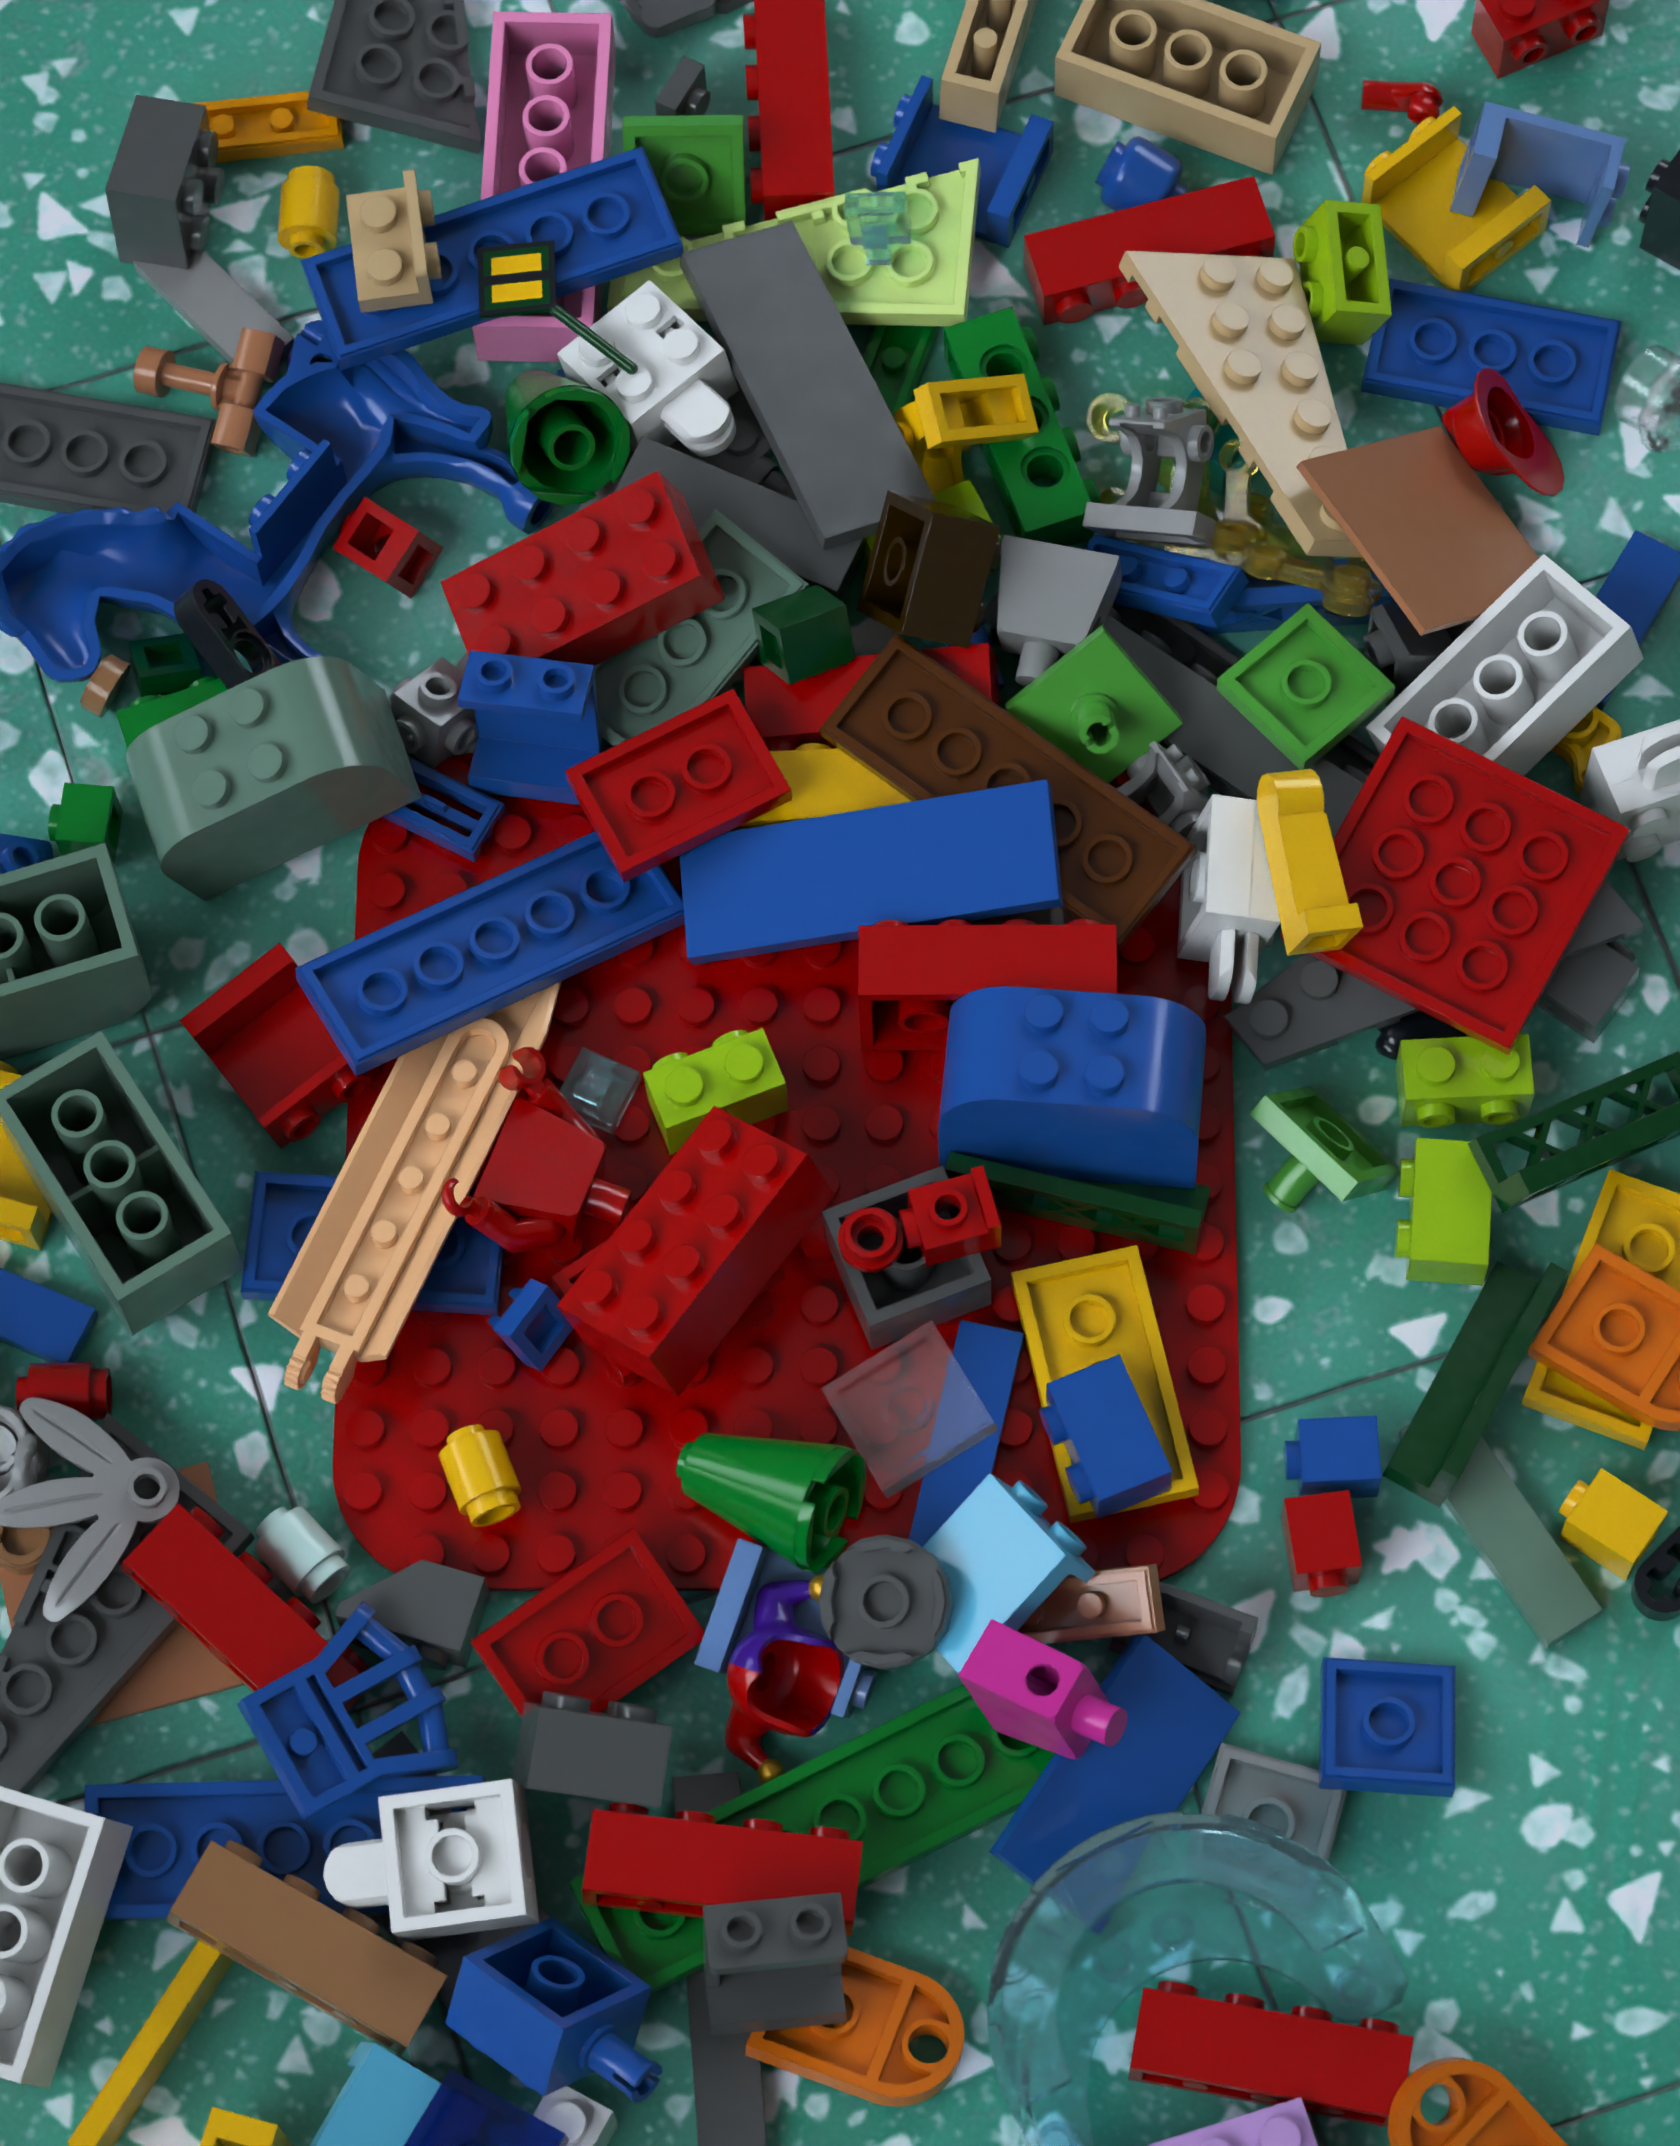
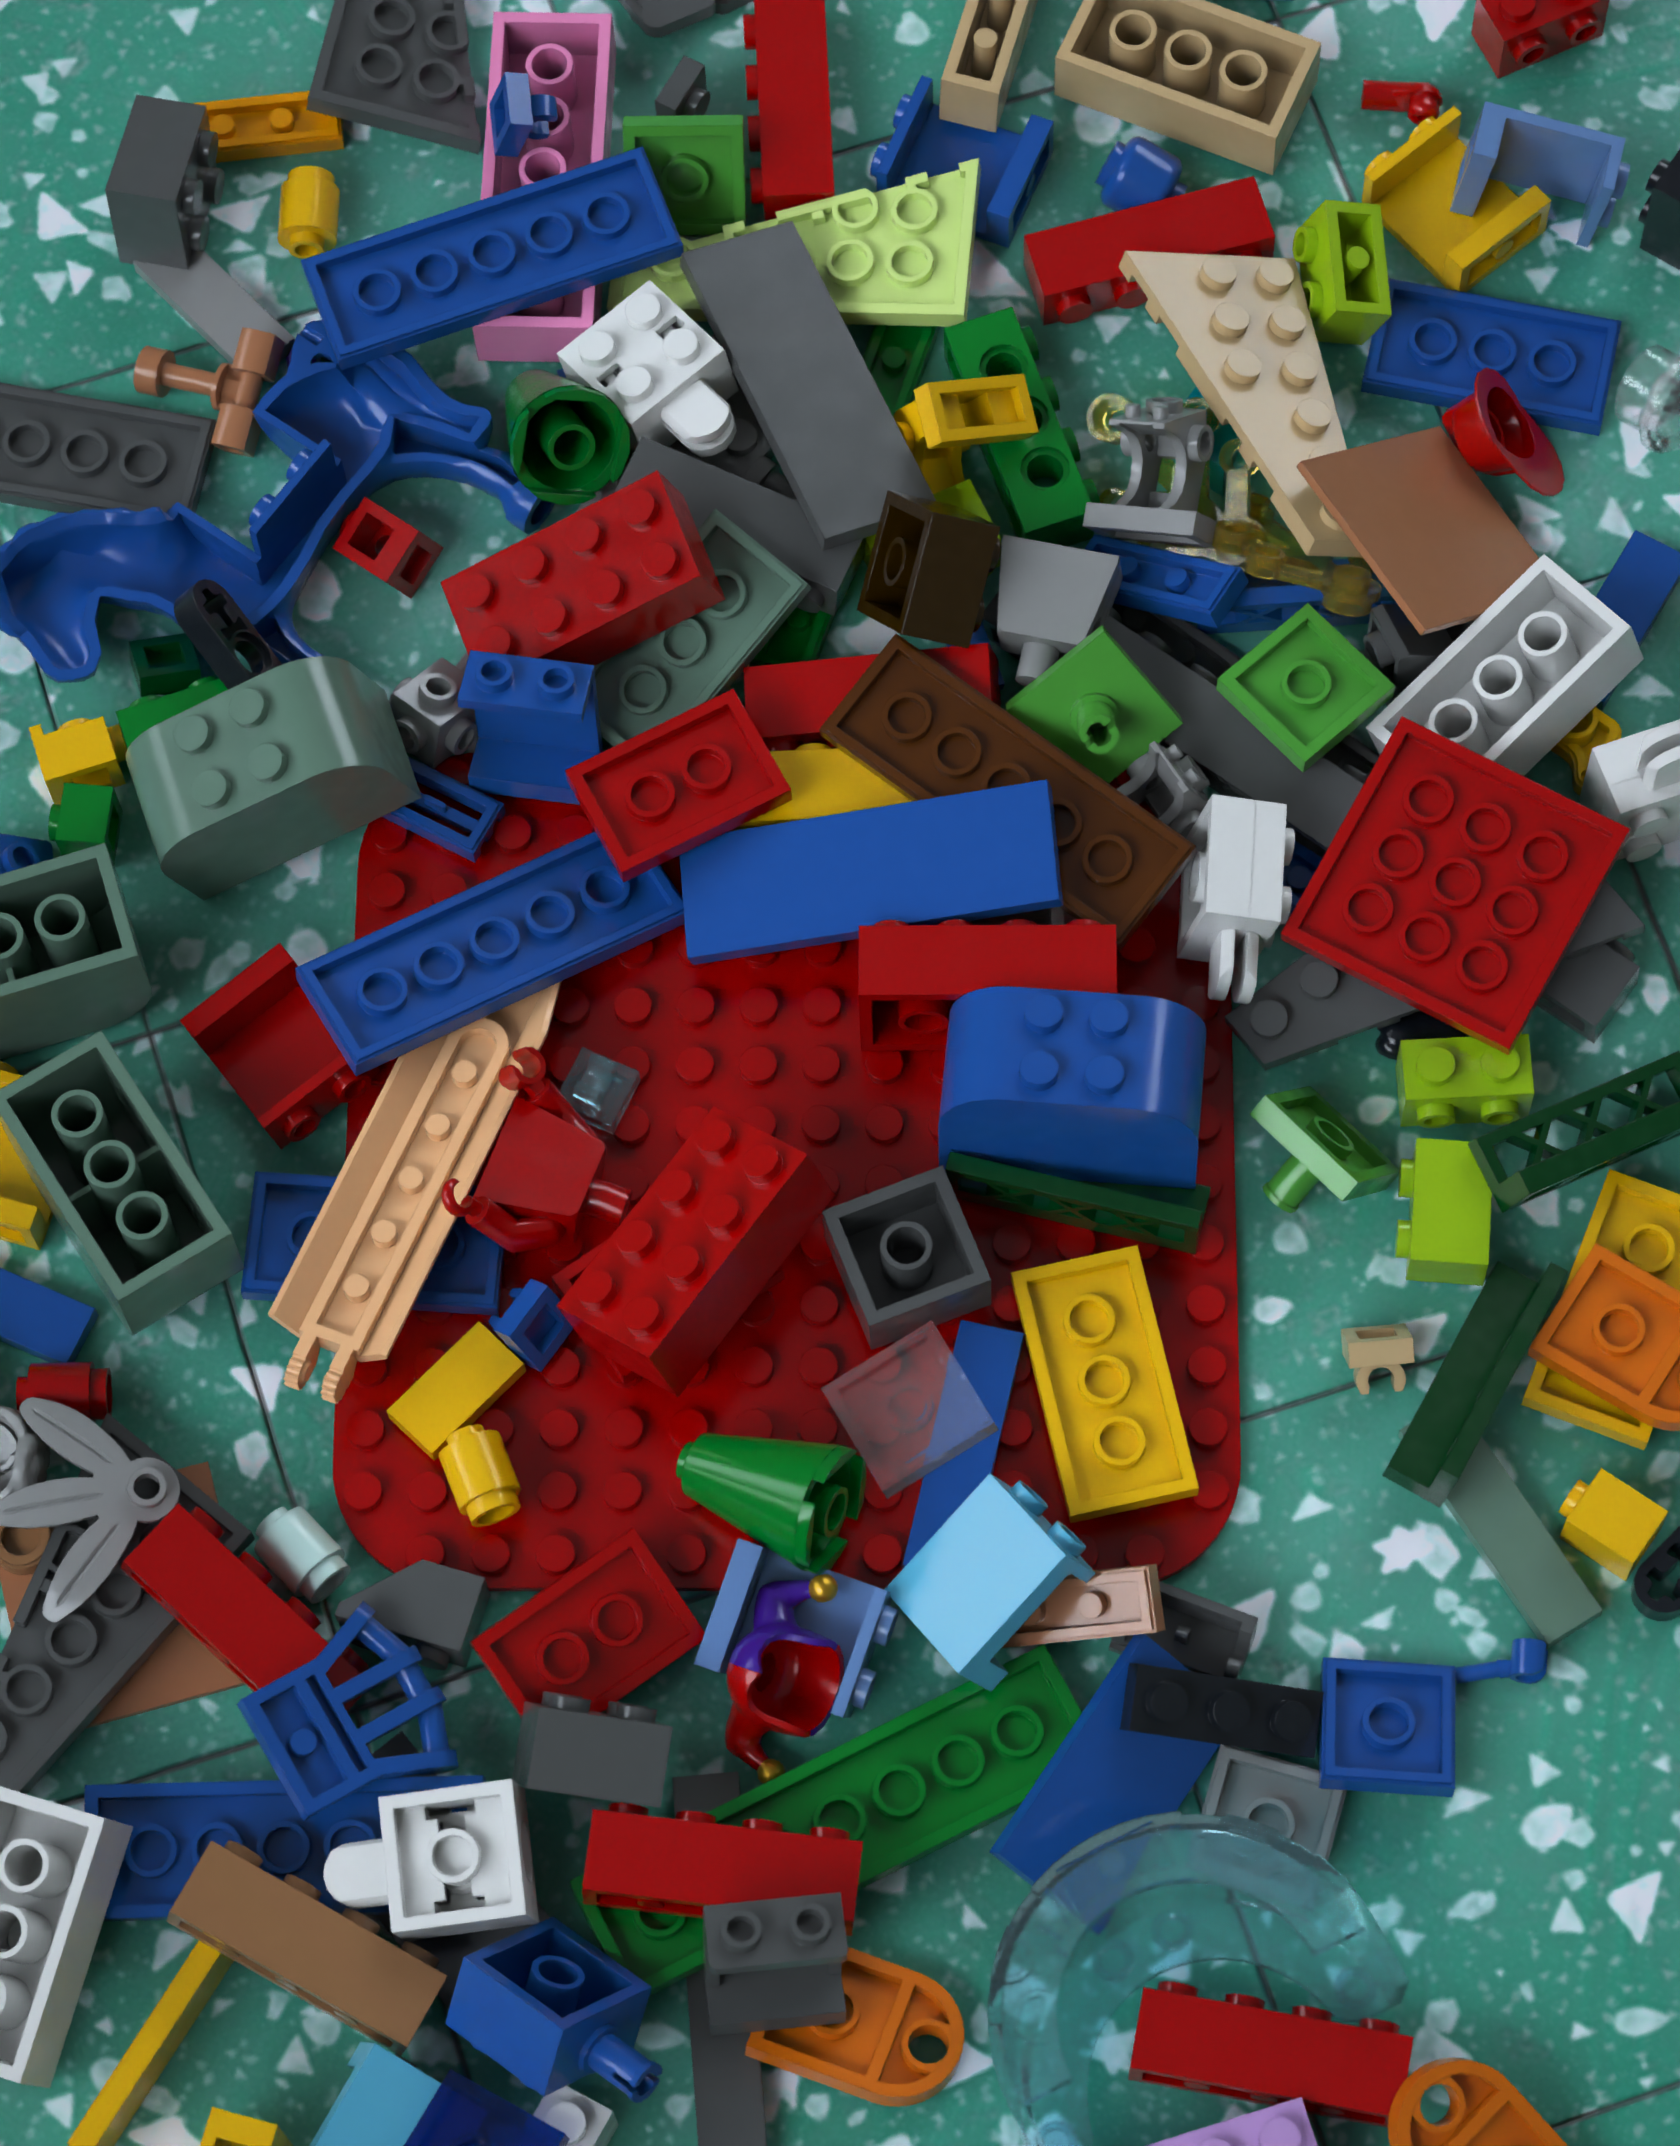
(80, 754): none -> yellow brick
(105, 685): medium nougat tile -> none
(391, 248): tan bracket -> none
(456, 1389): none -> yellow tile
(519, 115): none -> blue tile
(522, 282): piece -> none
(732, 1075): lime brick -> none
(803, 634): dark green panel -> none
(870, 1221): red plate -> none
(878, 222): clear light blue tile -> none
(886, 1602): dark grey tile -> none
(971, 1232): red brick -> none
(1039, 1694): dark pink torso -> none
(1106, 1437): blue brick -> none
(1221, 1710): none -> black plate
(1304, 864): yellow leg -> none
(1321, 1543): red brick -> none
(1335, 1456): blue brick -> none
(1378, 1348): none -> tan tile
(1526, 1665): none -> blue hand

